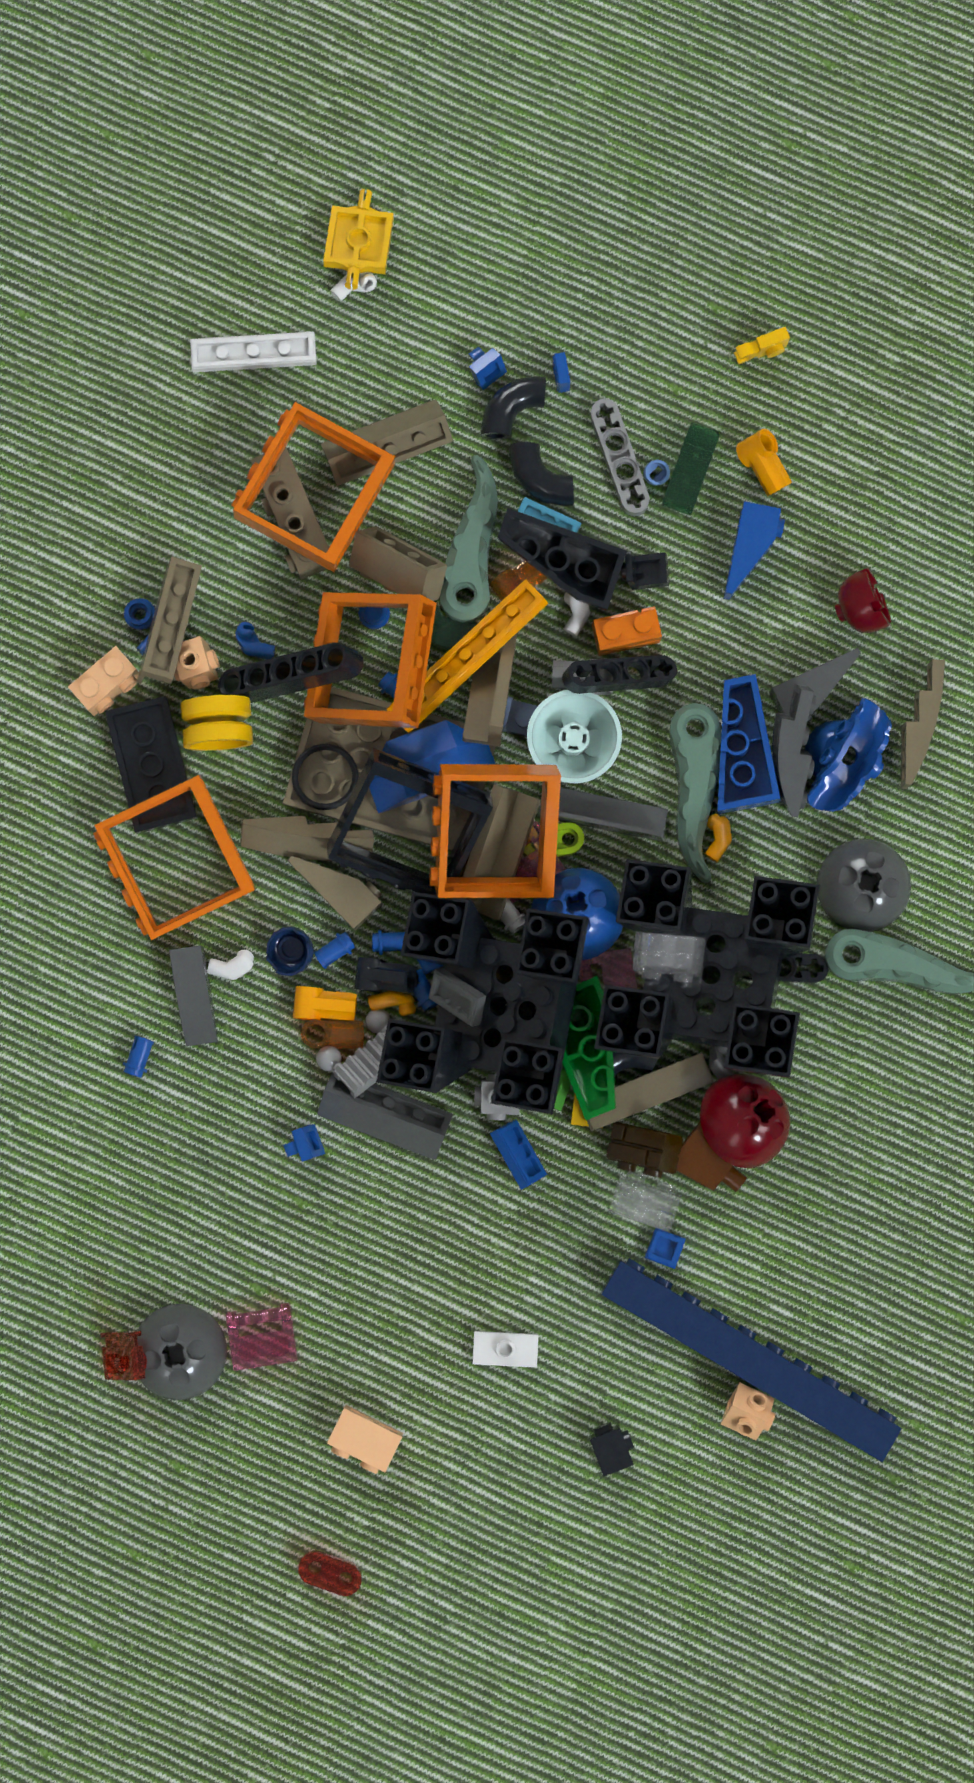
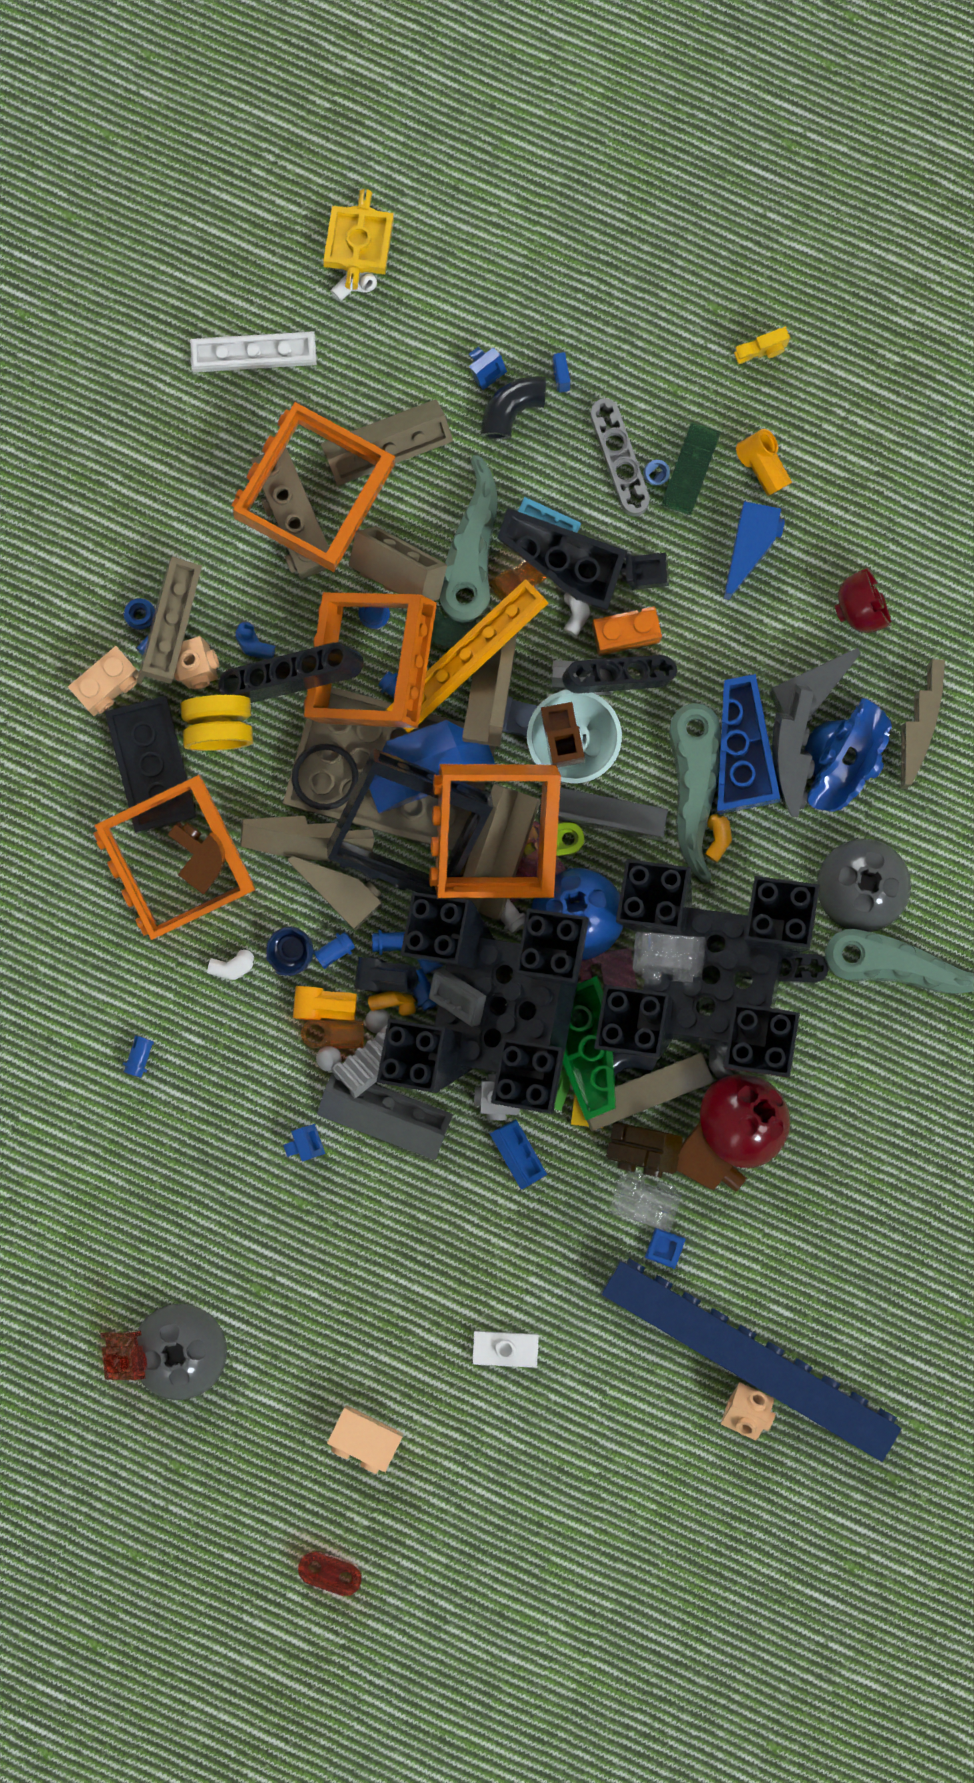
(193, 995): dark grey slope -> none
(207, 856): none -> reddish brown brick
(264, 1347): clear pink plate -> none
(536, 478): black cylinder -> none
(562, 735): none -> reddish brown brick
(611, 1448): black brick -> none

